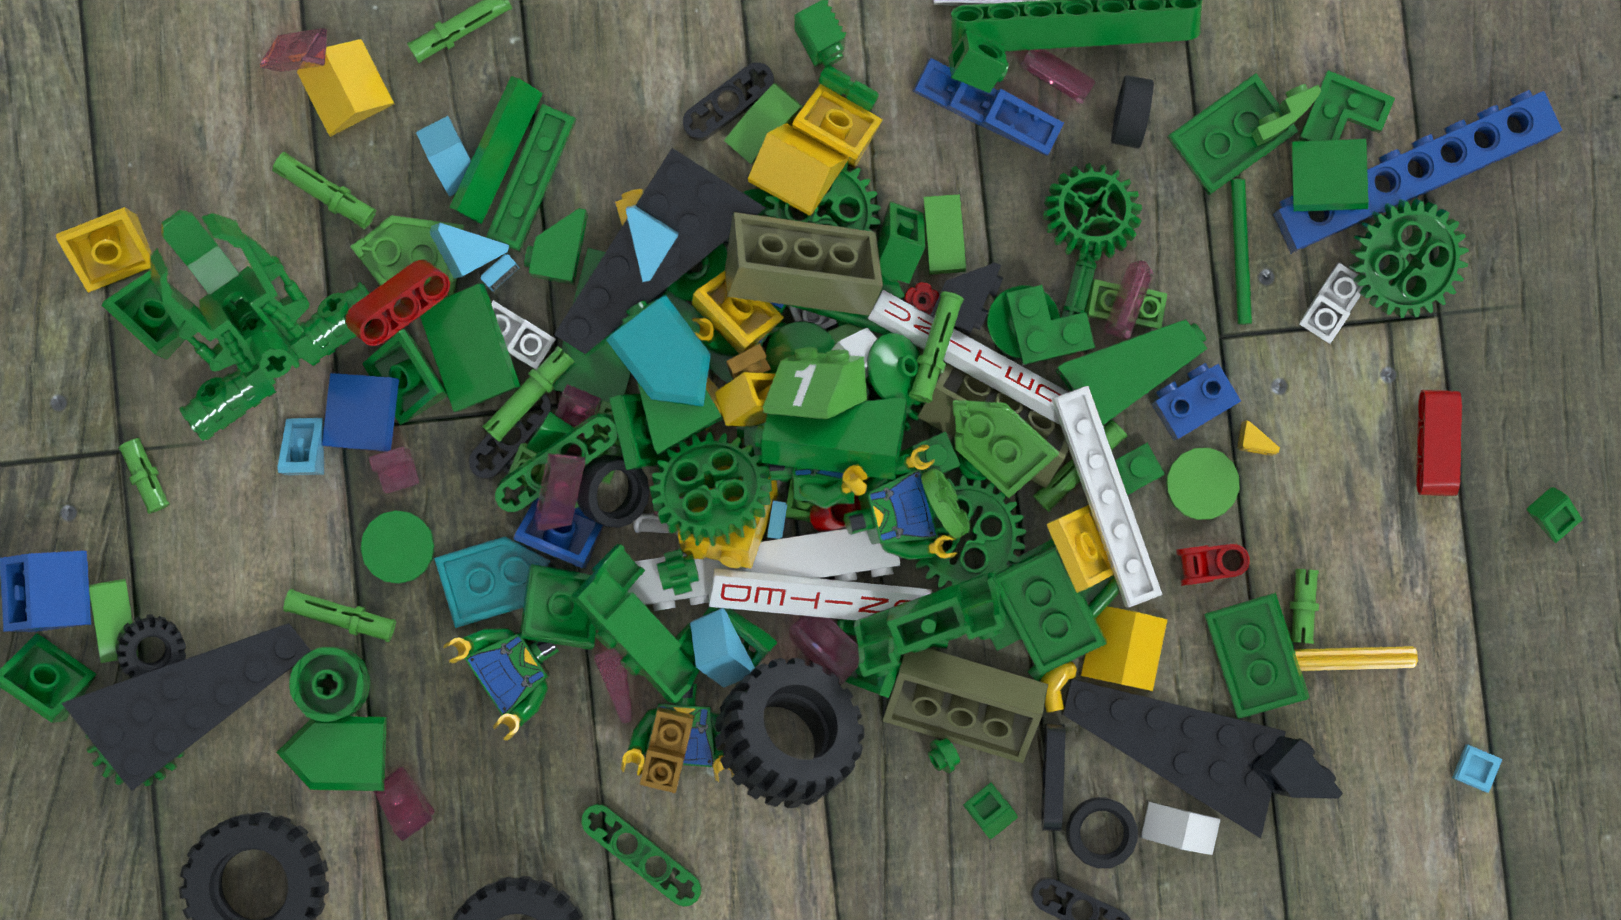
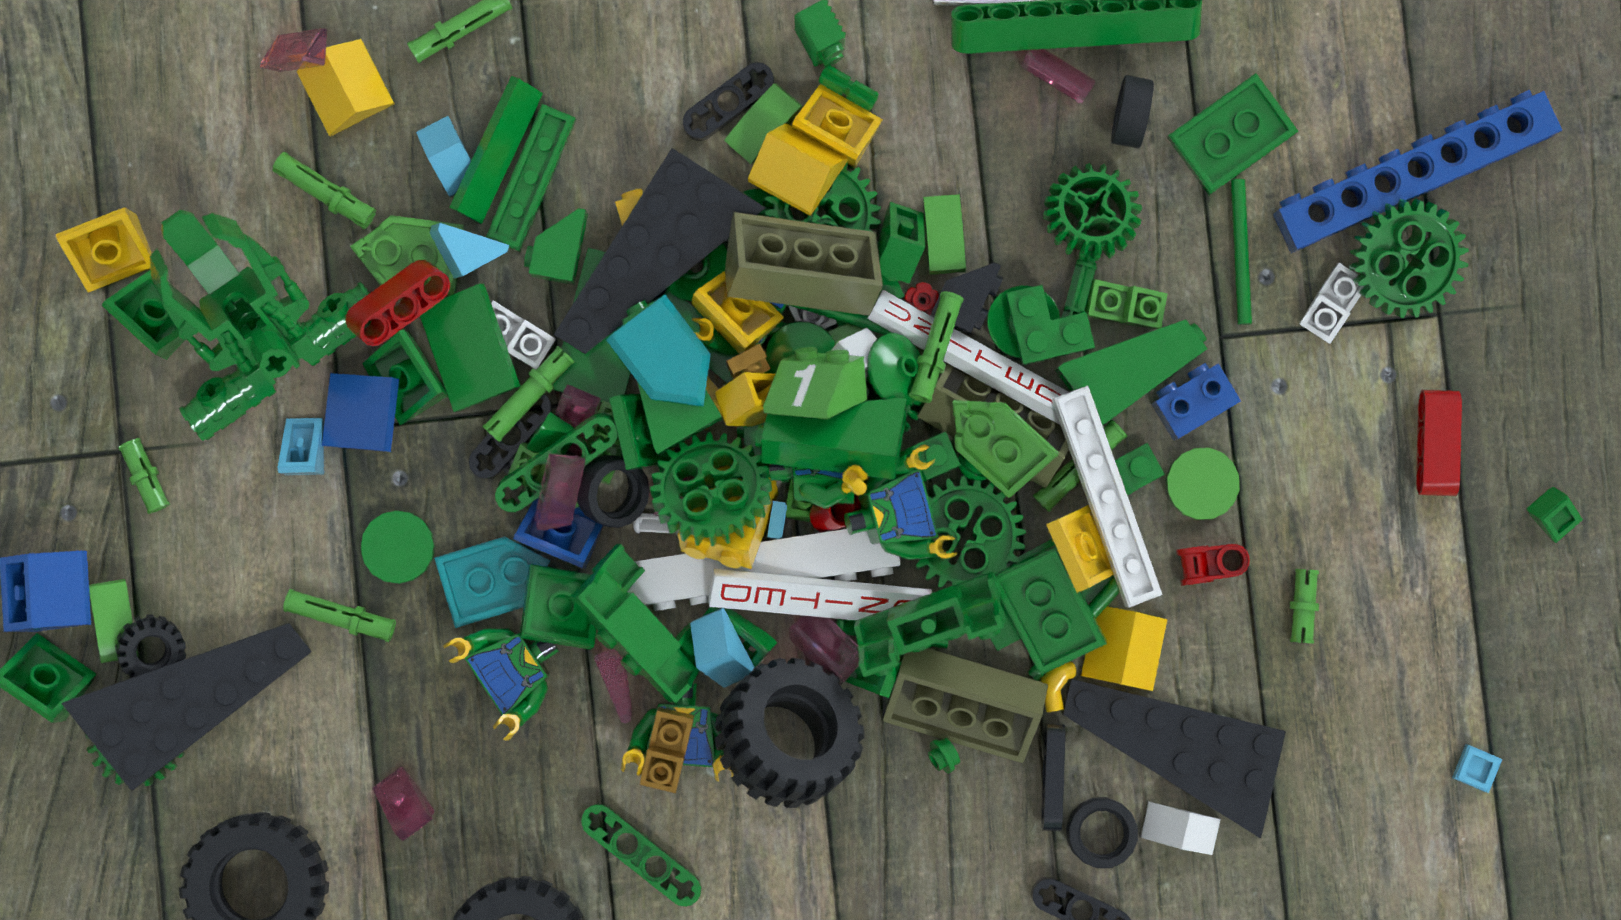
(314, 698): green brick -> none
(339, 754): green tile -> none
(395, 469): clear pink bracket -> none
(499, 272): medium azure tile -> none
(651, 240): medium azure slope -> none
(678, 572): green gear -> none
(944, 502): bright green tile -> none
(978, 61): green brick -> none
(990, 811): green slope -> none
(993, 110): blue slope -> none
(1129, 299): clear pink slope -> none
(1255, 441): yellow slope -> none
(1256, 655): green tile -> none
(1292, 108): bright green slope -> none
(1294, 772): black slope -> none
(1330, 175): green tile -> none
(1342, 102): green plate -> none
(1357, 658): yellow axle -> none

